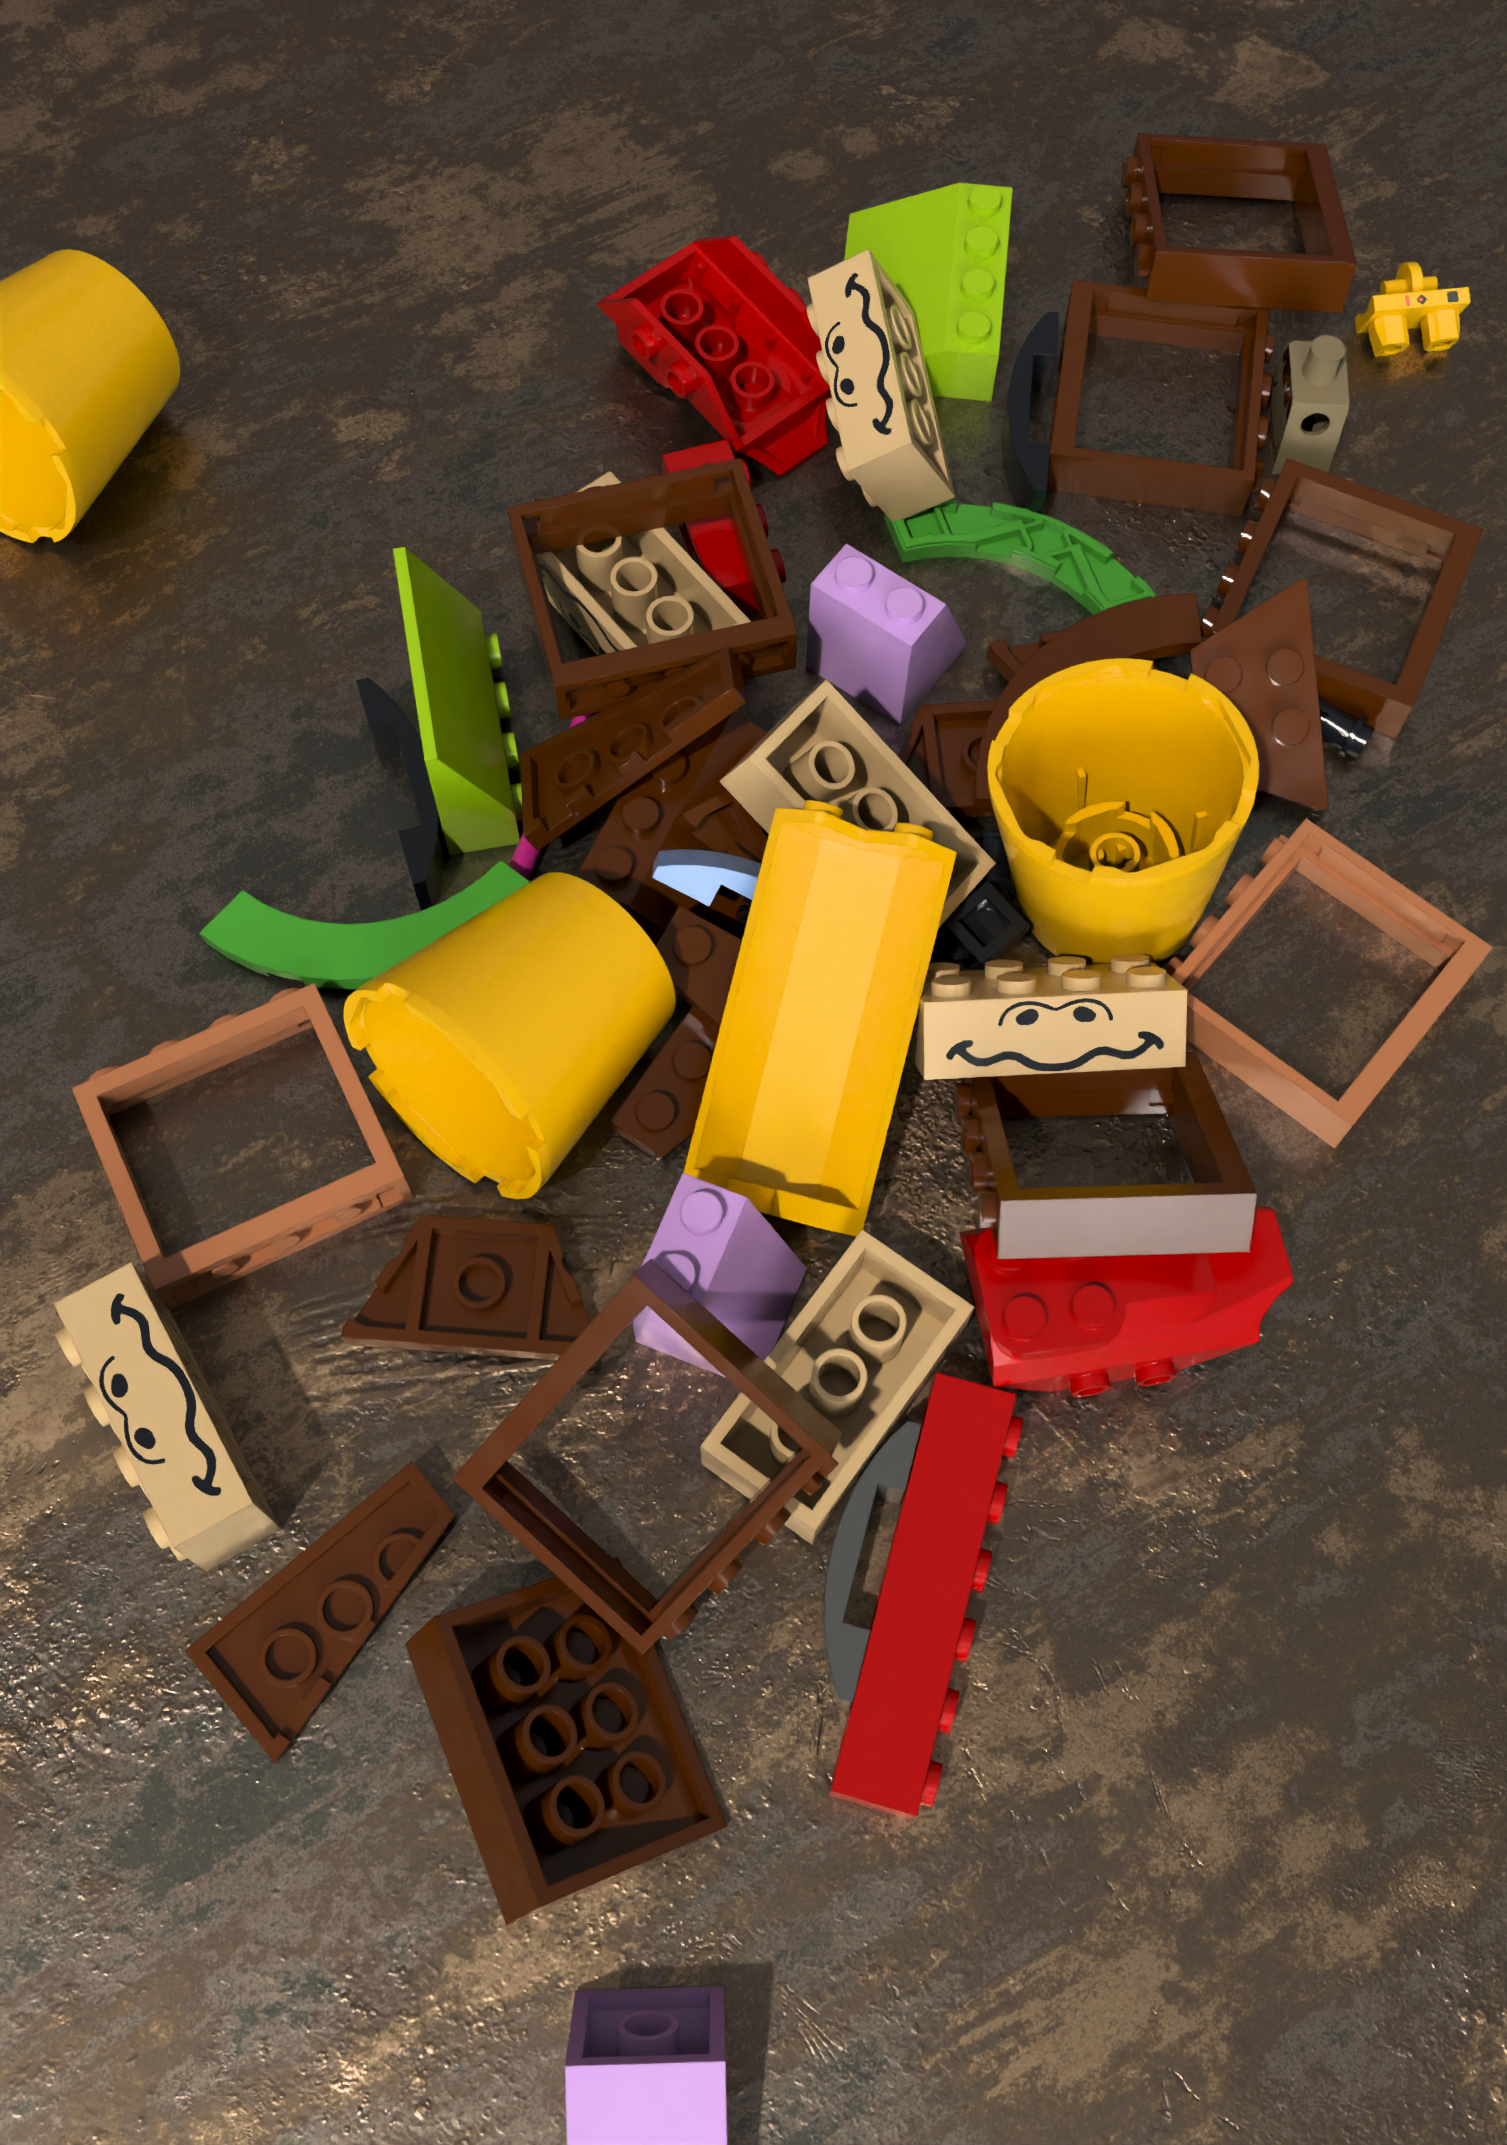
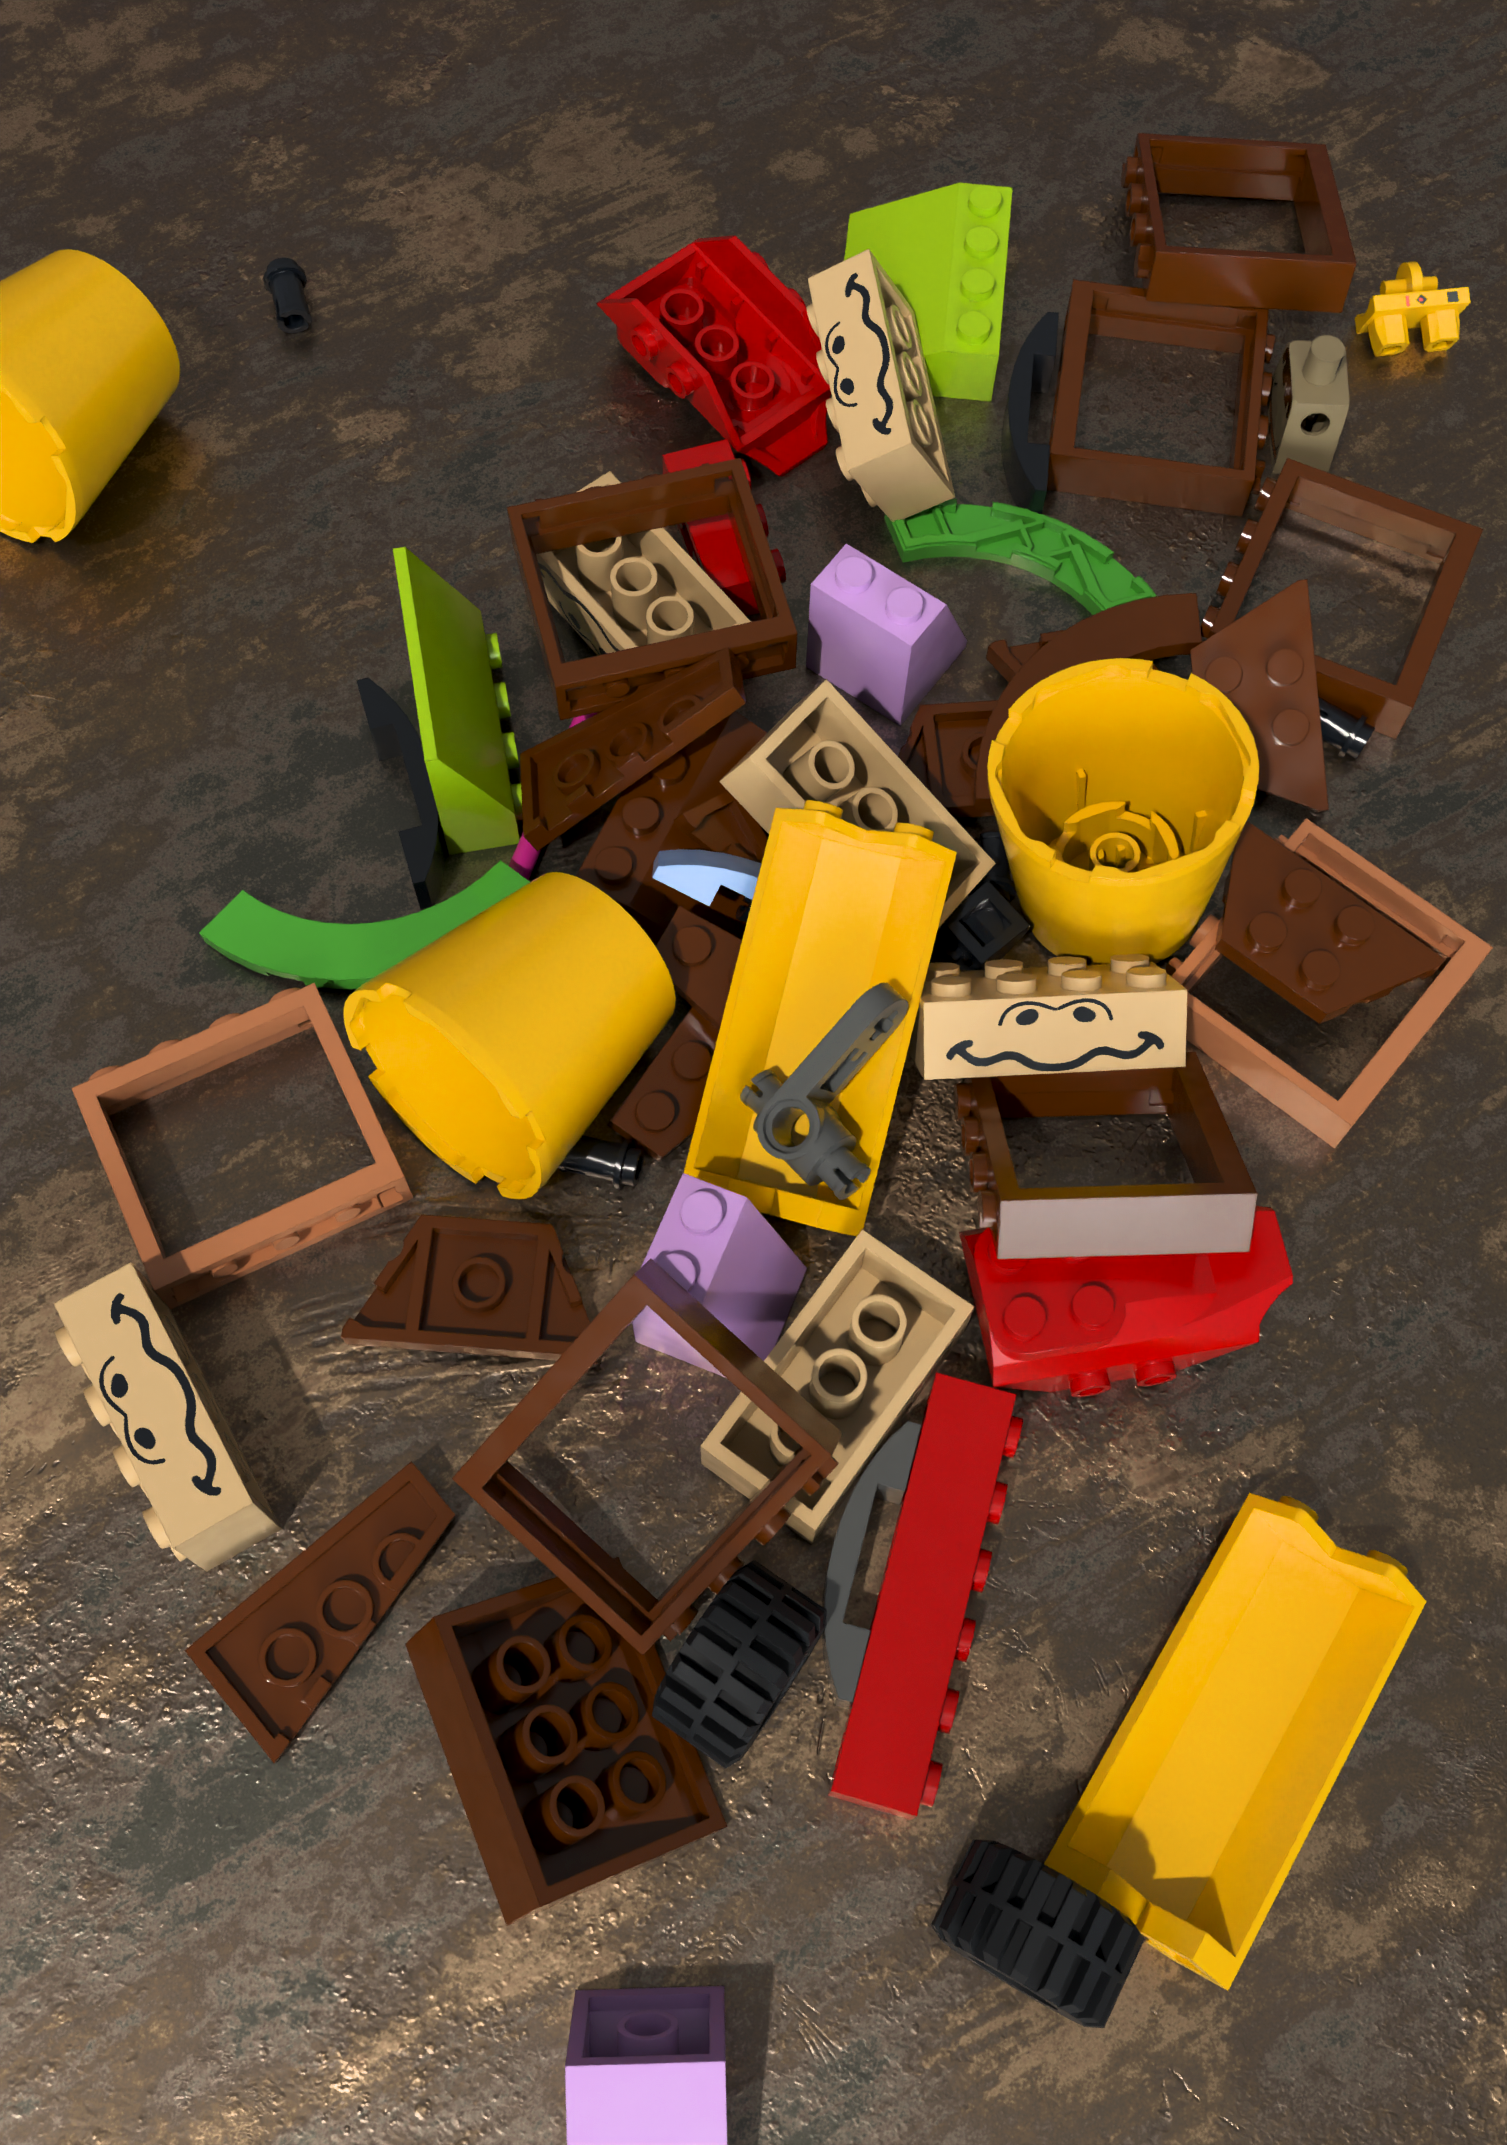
(287, 284): none -> black pin
(606, 1160): none -> black pin
(738, 1663): none -> black tyre
(815, 1083): none -> dark grey piece
(1038, 1932): none -> black tyre
(1238, 1735): none -> yellow panel
(1310, 933): none -> reddish brown wing

